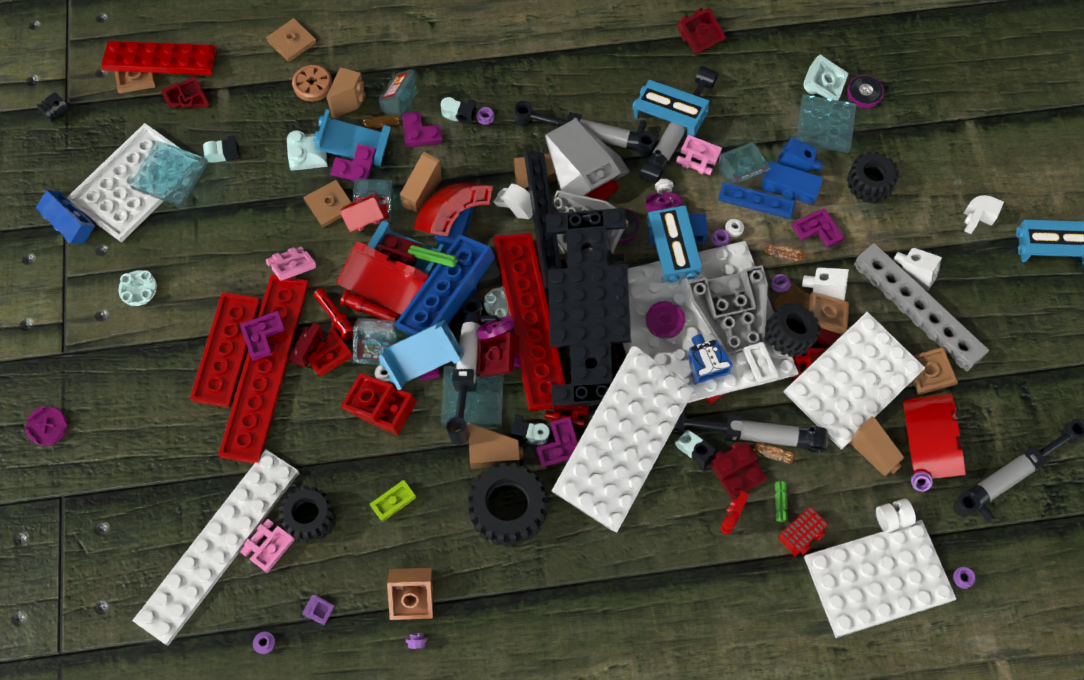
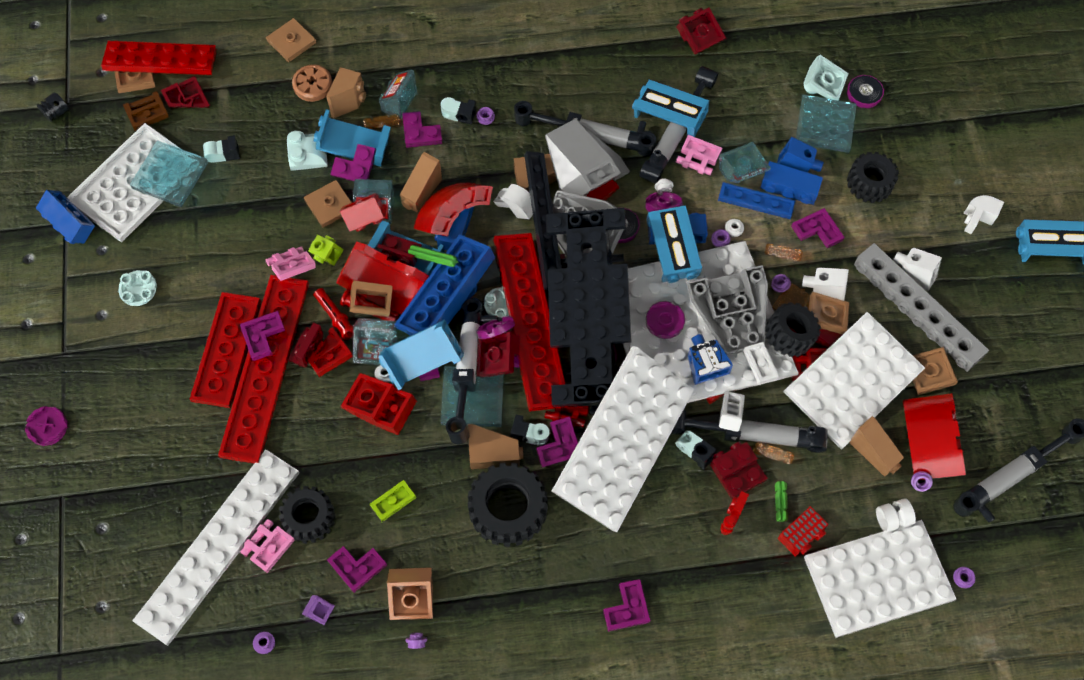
(146, 114): none -> reddish brown plate
(325, 250): none -> lime brick
(355, 572): none -> magenta plate
(371, 289): none -> medium nougat tile
(633, 610): none -> magenta plate
(732, 412): none -> white slope

